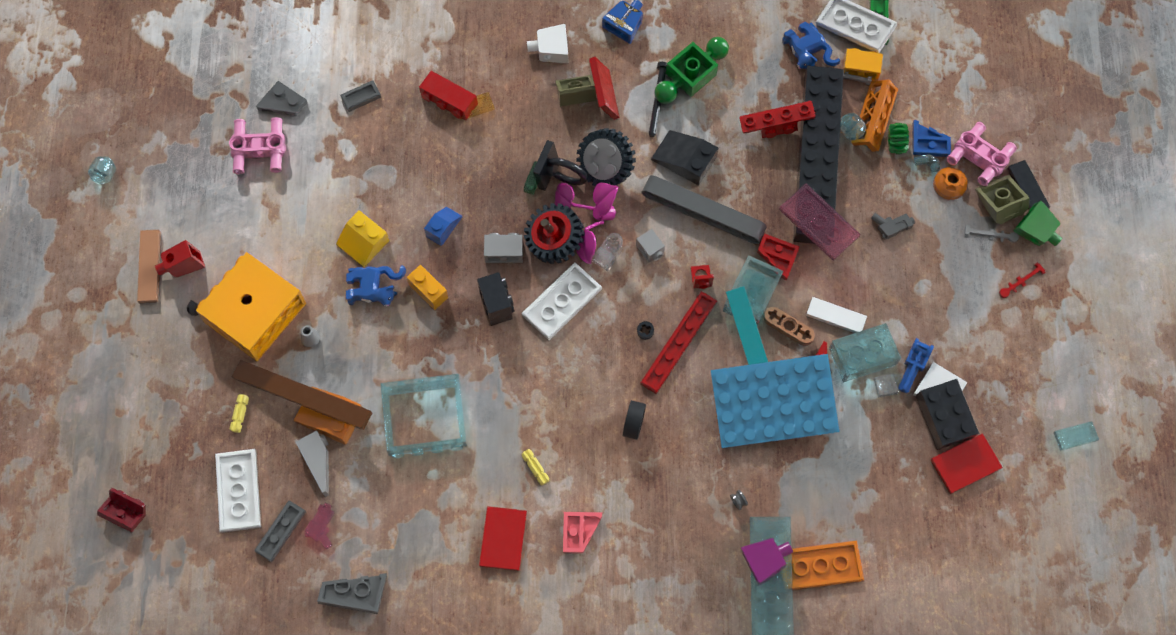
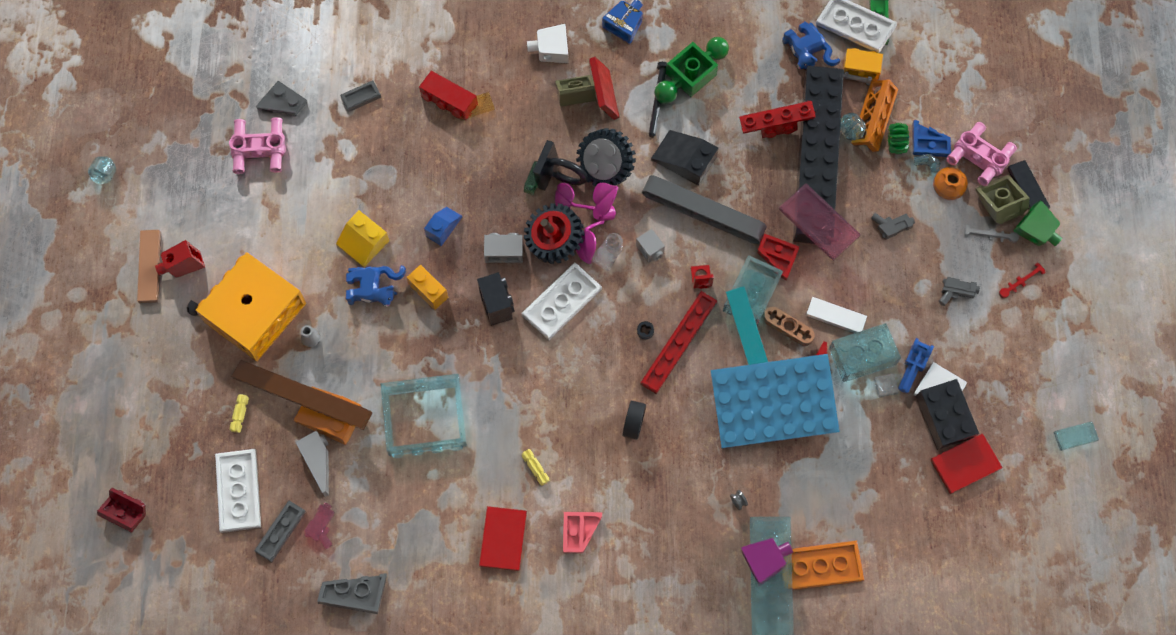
(954, 288): none -> dark grey piece

